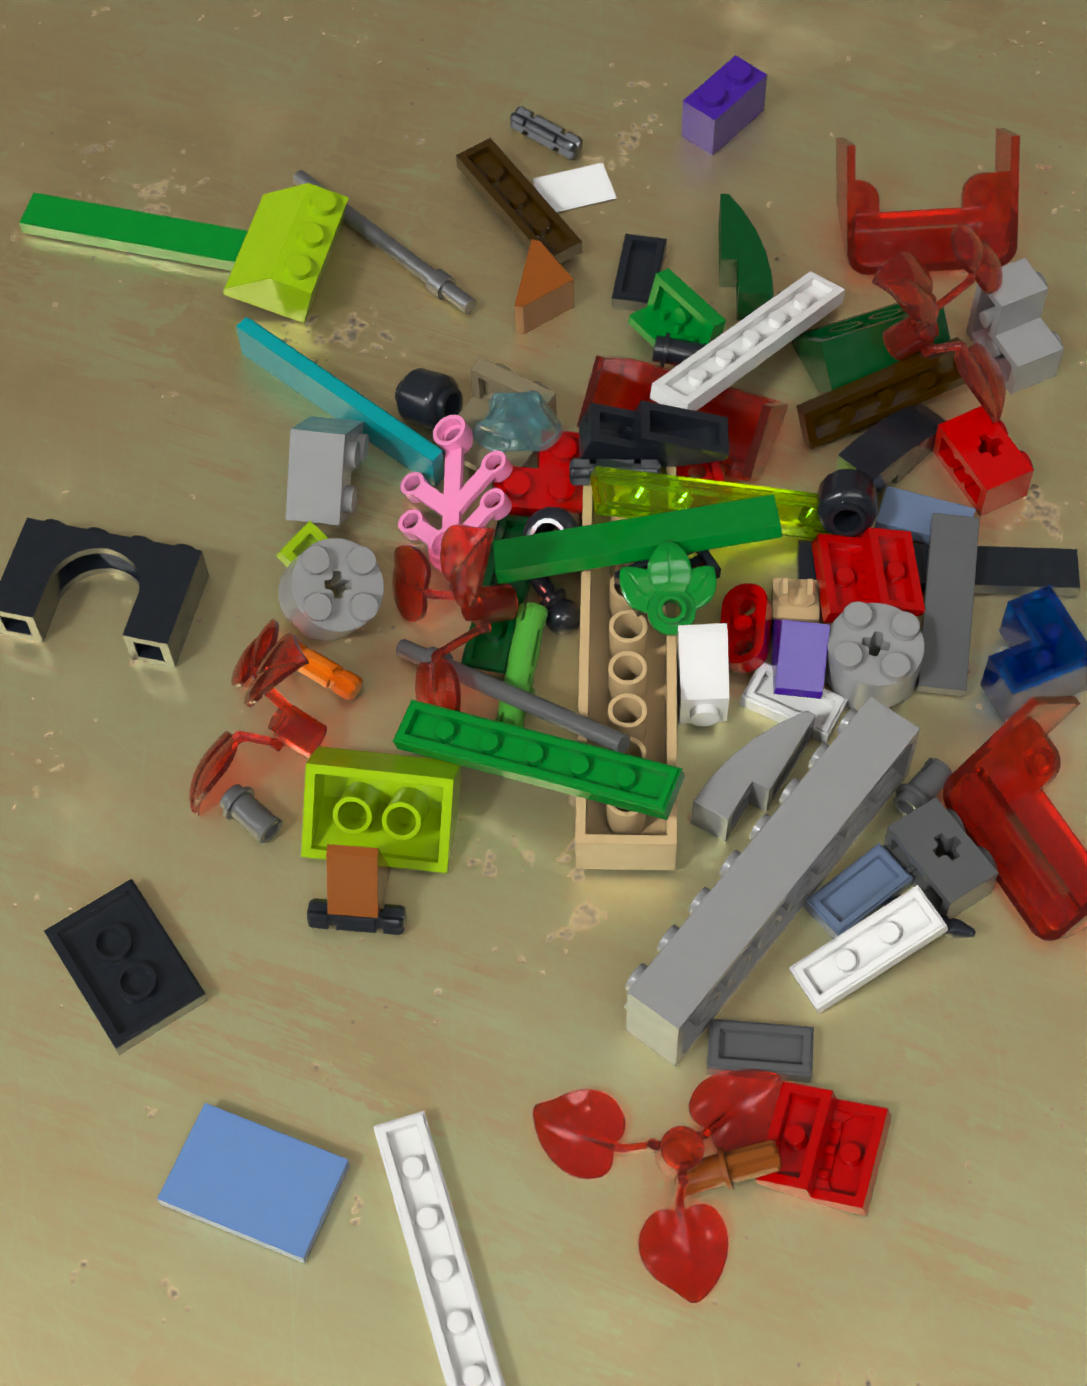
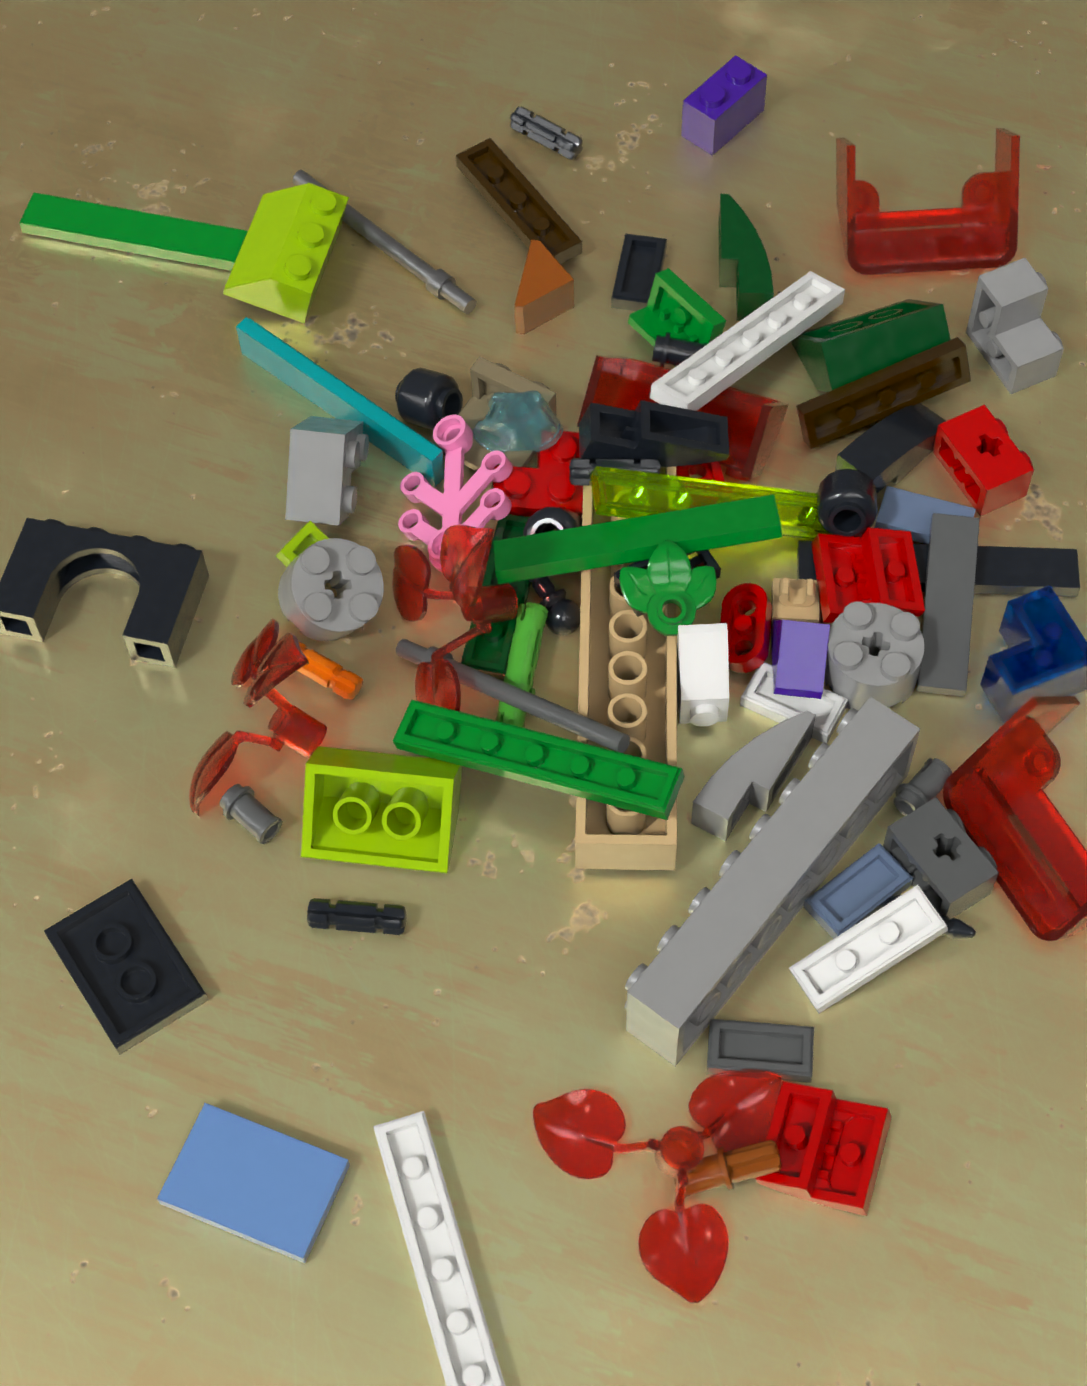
(355, 880): dark orange slope -> none
(575, 187): white sticker -> none
(912, 289): clear red plant -> none

